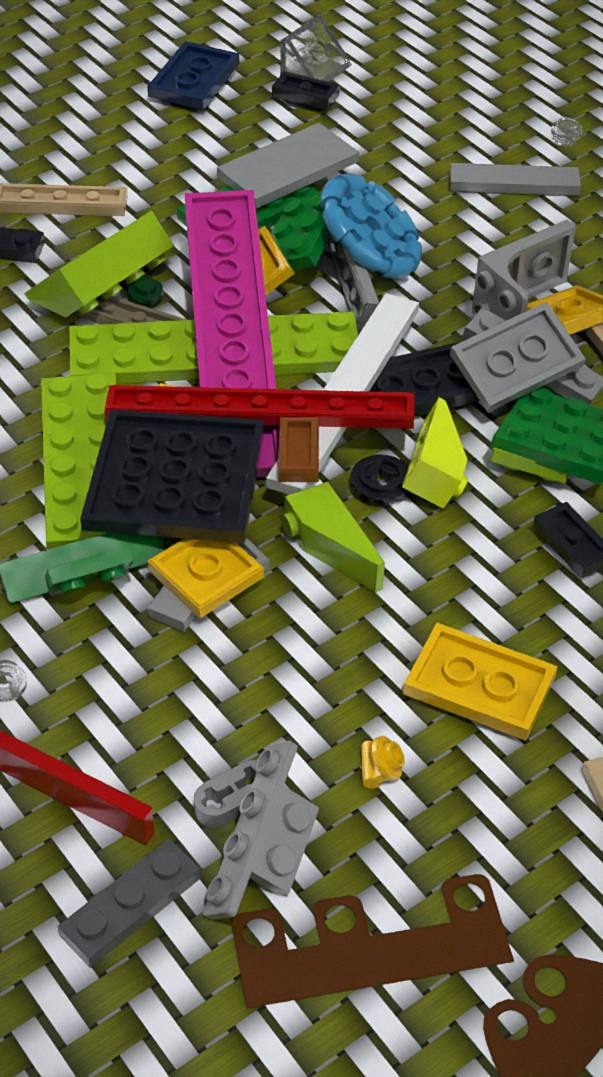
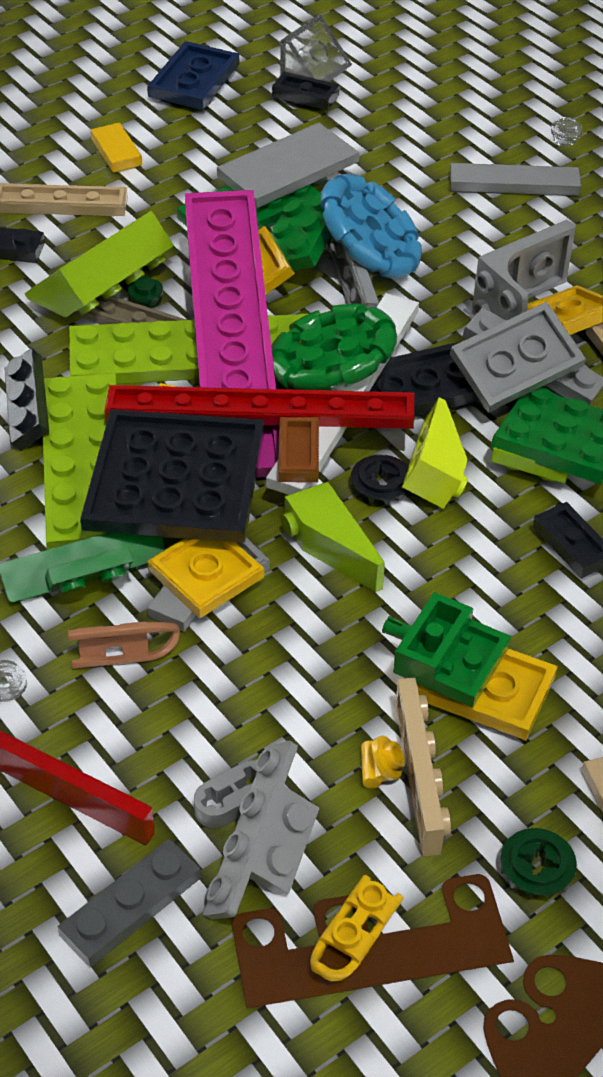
(26, 399): none -> black plate
(116, 147): none -> yellow tile
(129, 636): none -> nougat piece
(333, 348): none -> green plate
(347, 933): none -> yellow piece
(424, 781): none -> tan plate
(448, 649): none -> green plate
(558, 862): none -> dark green gear

